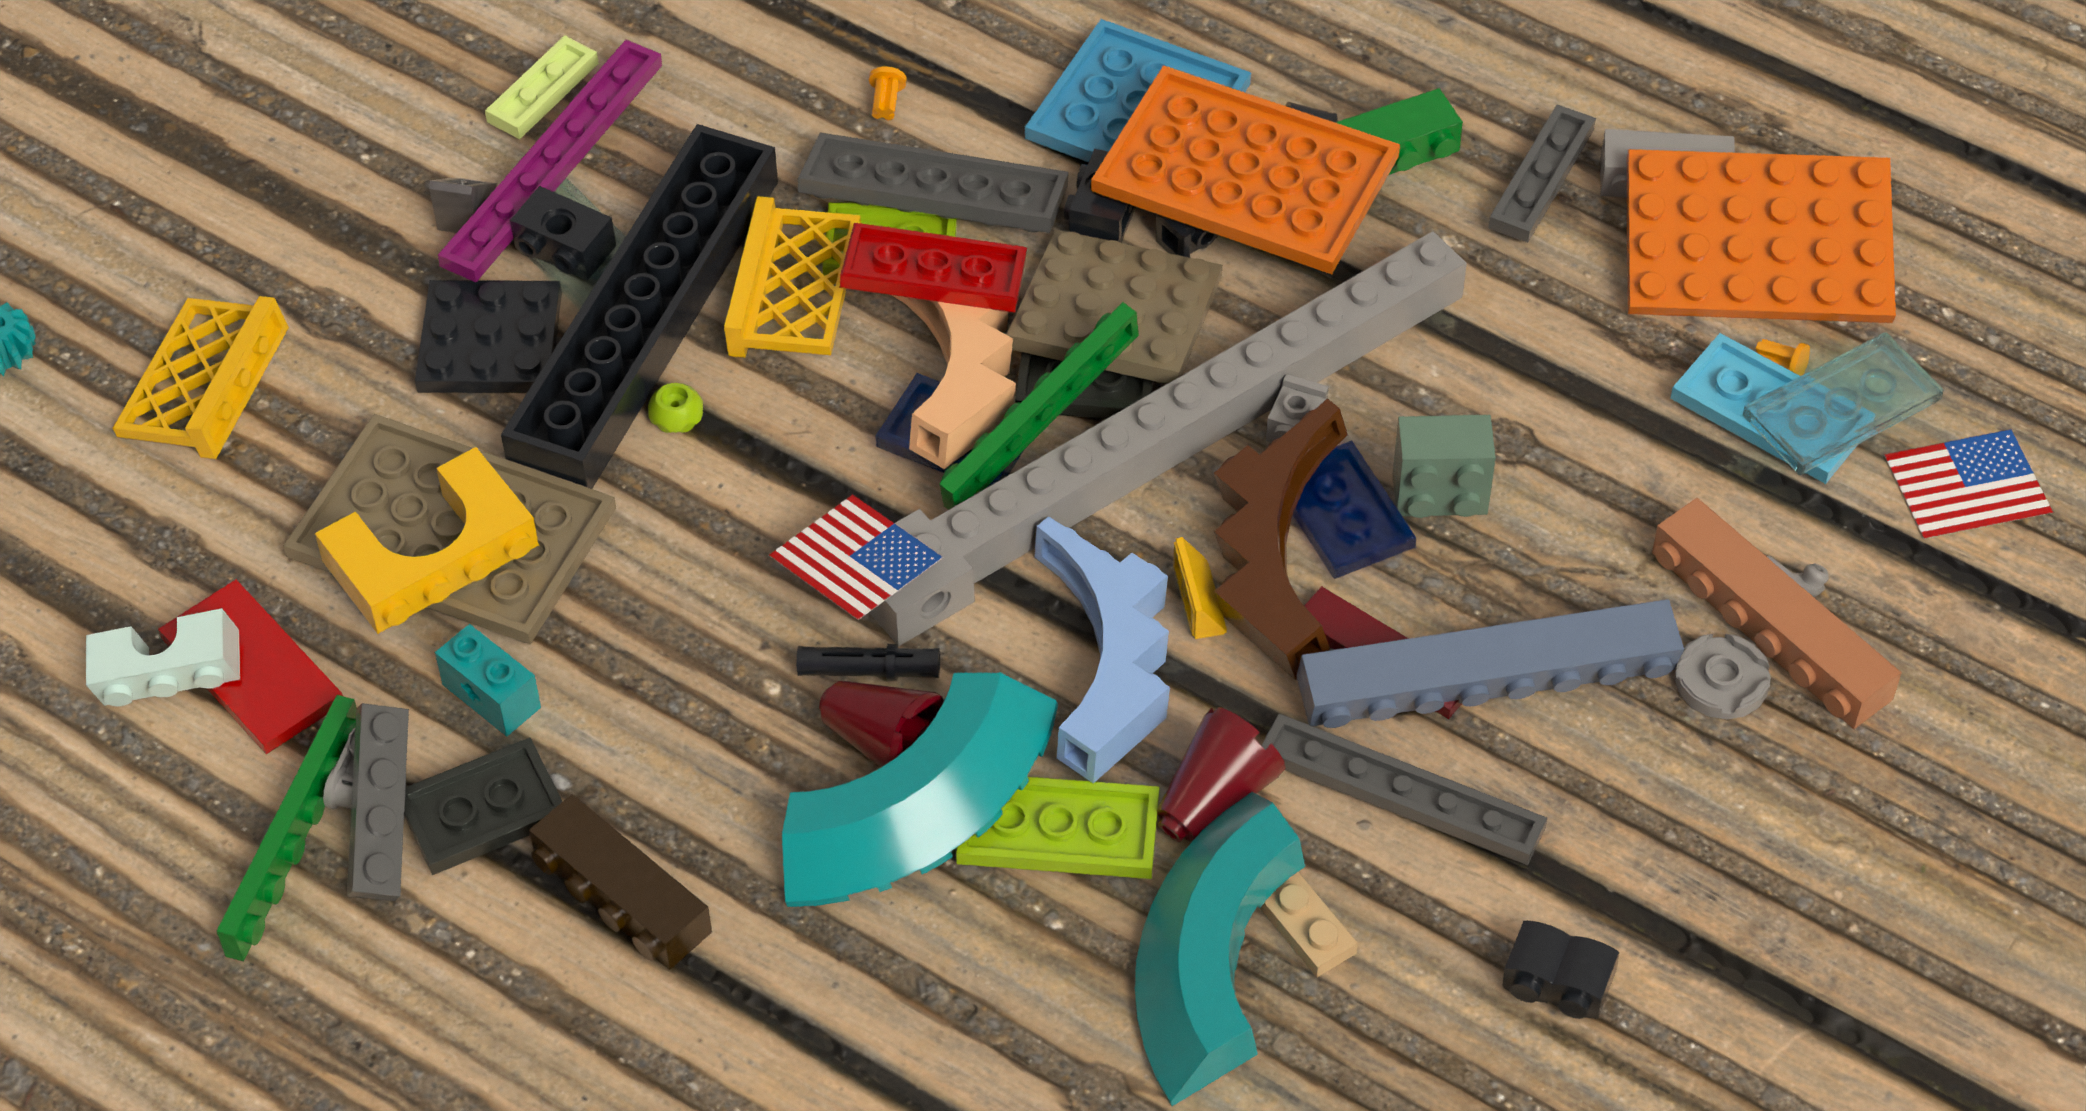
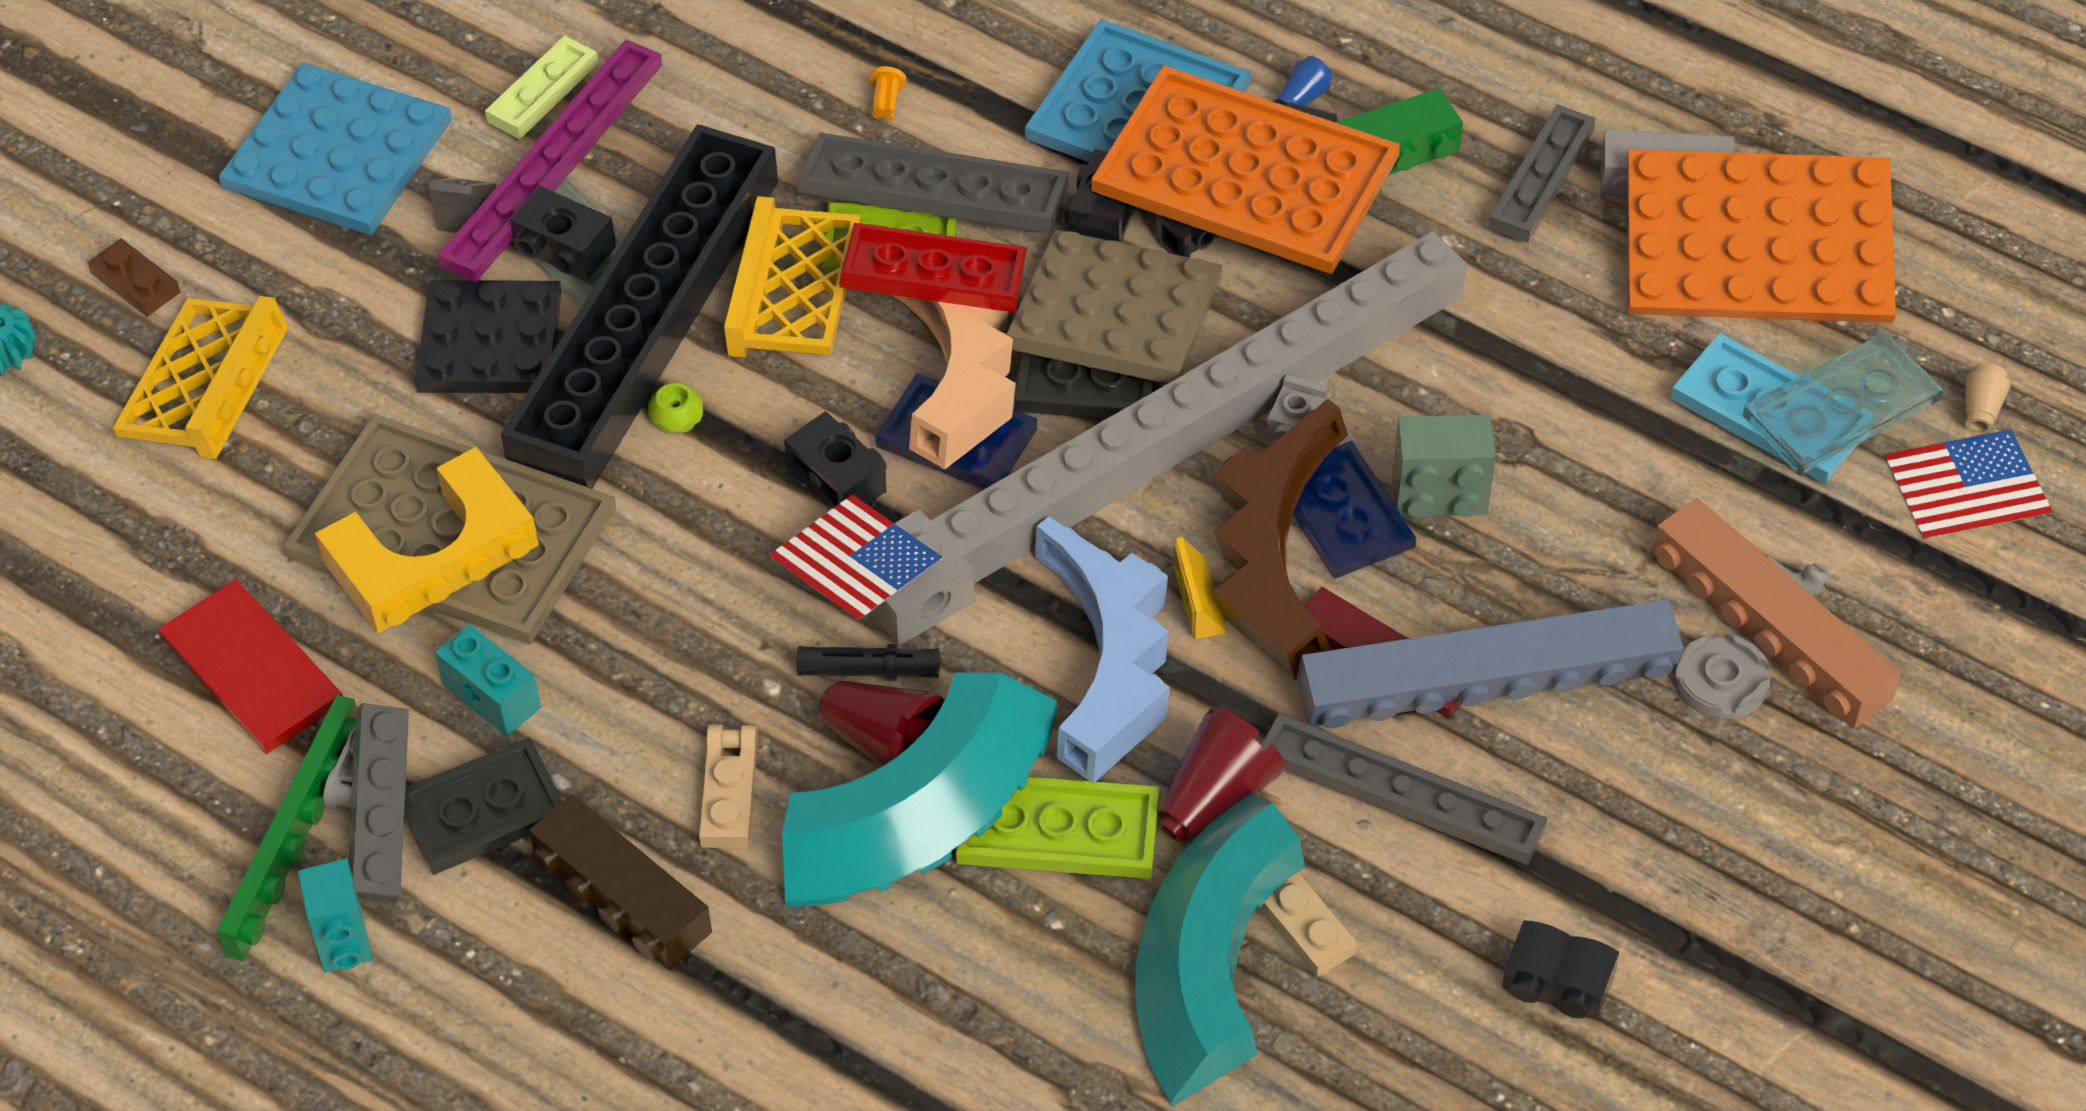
(134, 277): none -> reddish brown plate
(200, 656): light aqua arch -> none
(335, 915): none -> teal brick
(336, 148): none -> dark azure plate
(728, 788): none -> tan plate
(835, 462): none -> black brick
(1041, 407): green plate -> none
(1306, 82): none -> blue cone
(1789, 357): light orange piece -> none
(1985, 394): none -> tan cone

